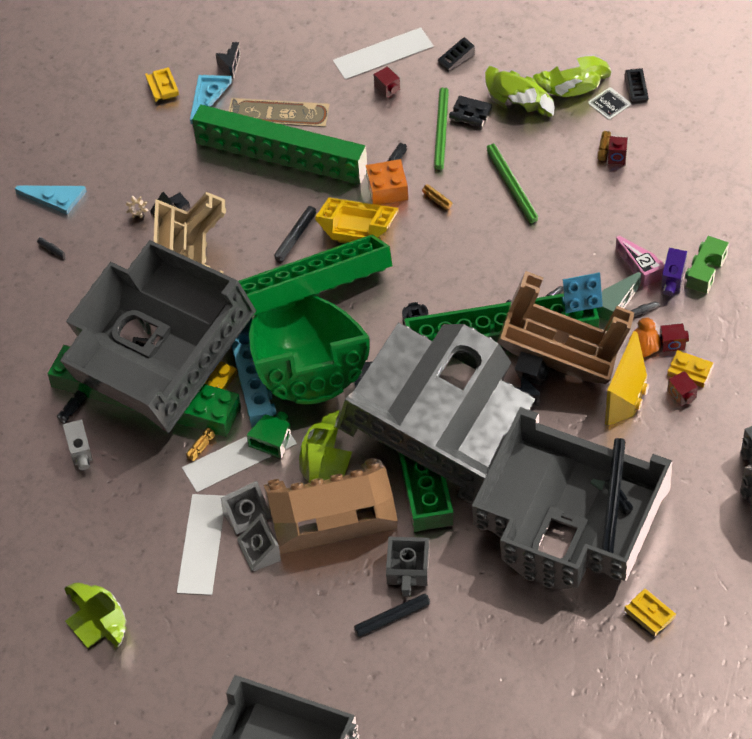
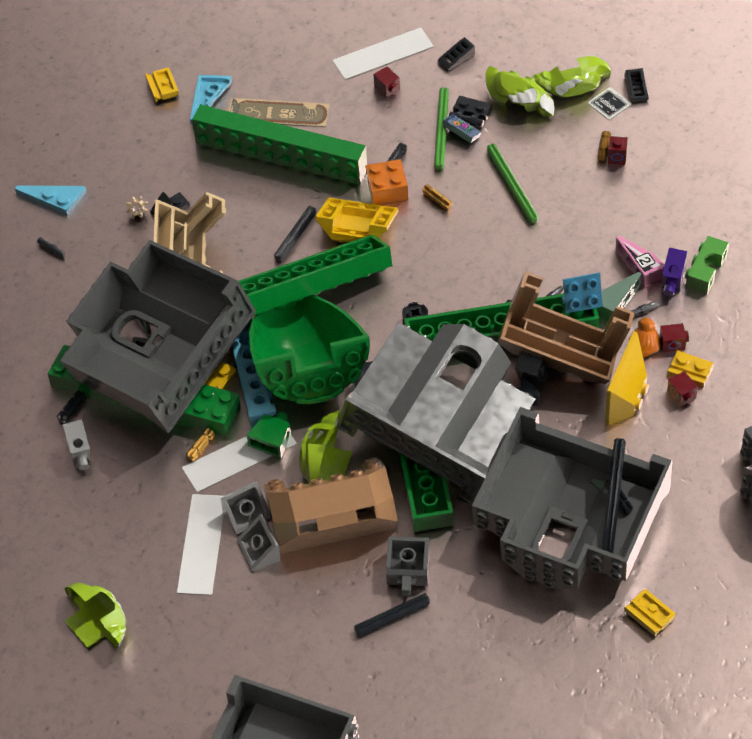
(229, 61): black slope -> none
(461, 128): none -> sand blue tile

